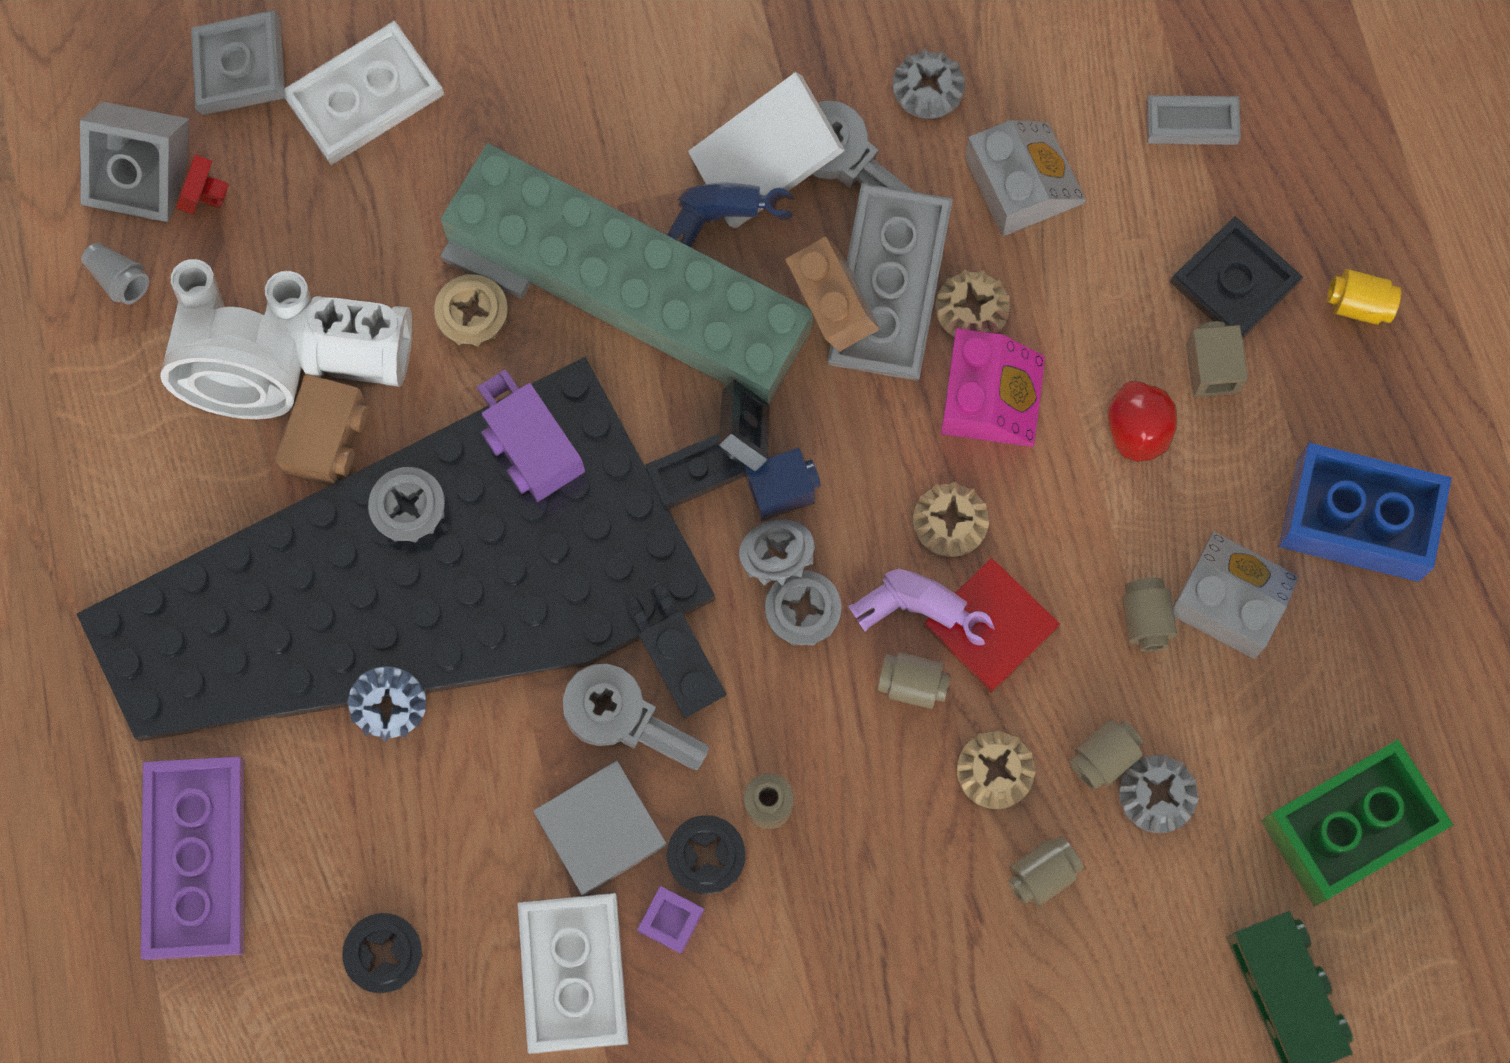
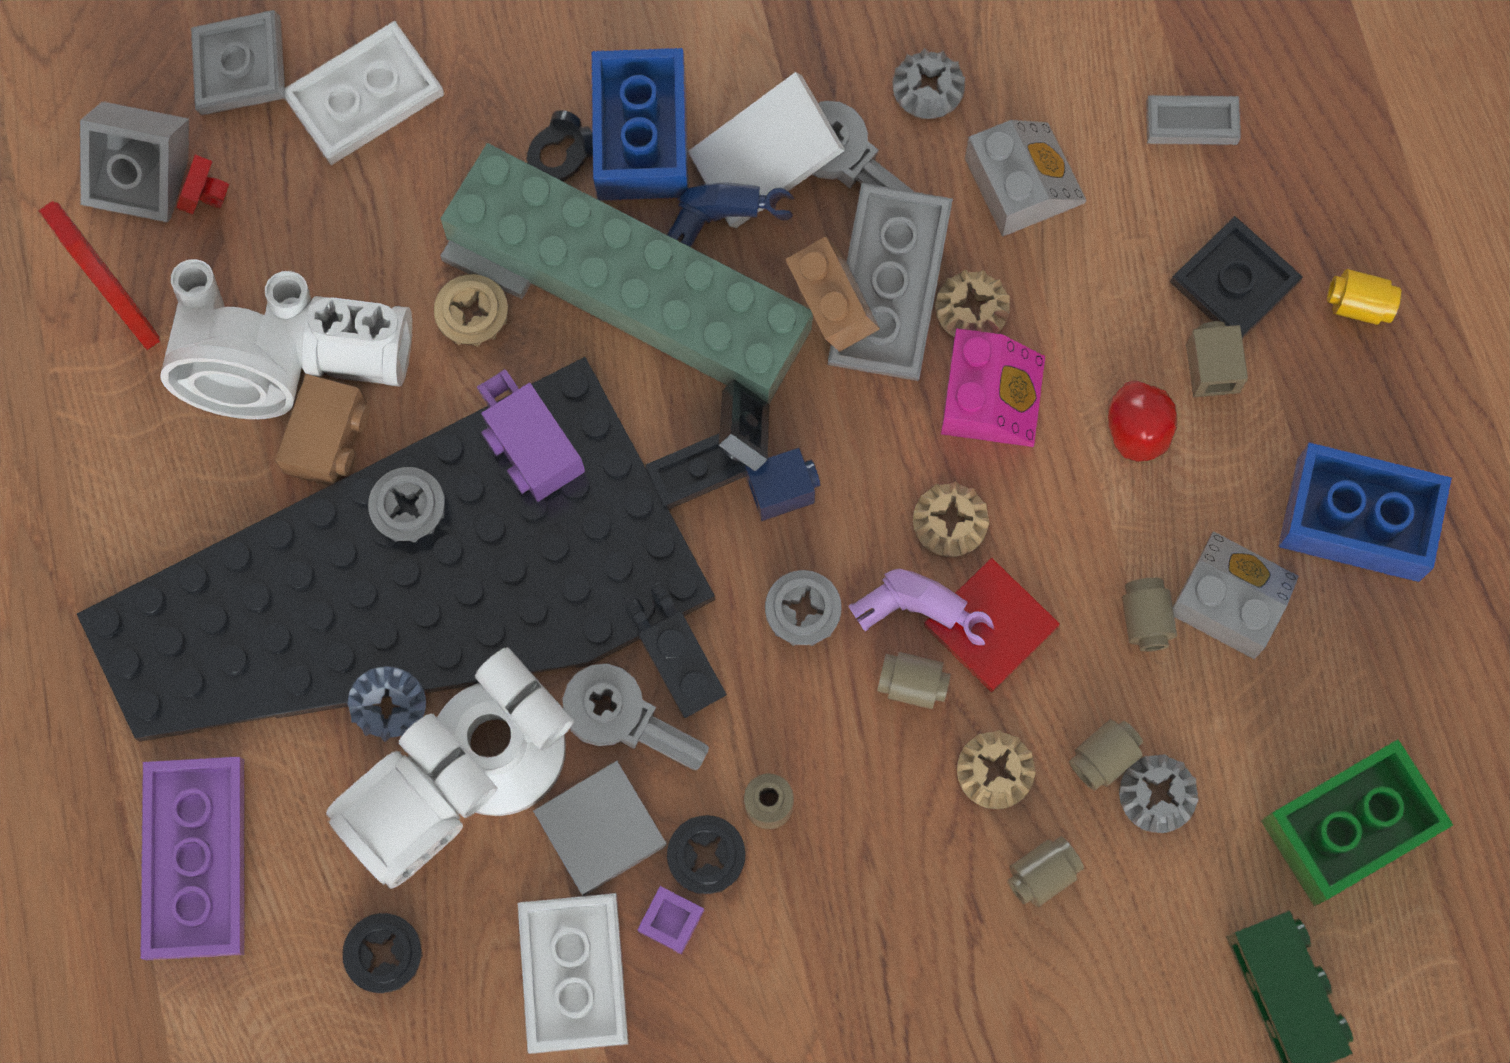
(99, 273): none -> red tile
(118, 275): light grey cone -> none
(413, 802): none -> white piece
(562, 125): none -> black piece
(639, 124): none -> blue brick
(782, 536): light grey gear -> none

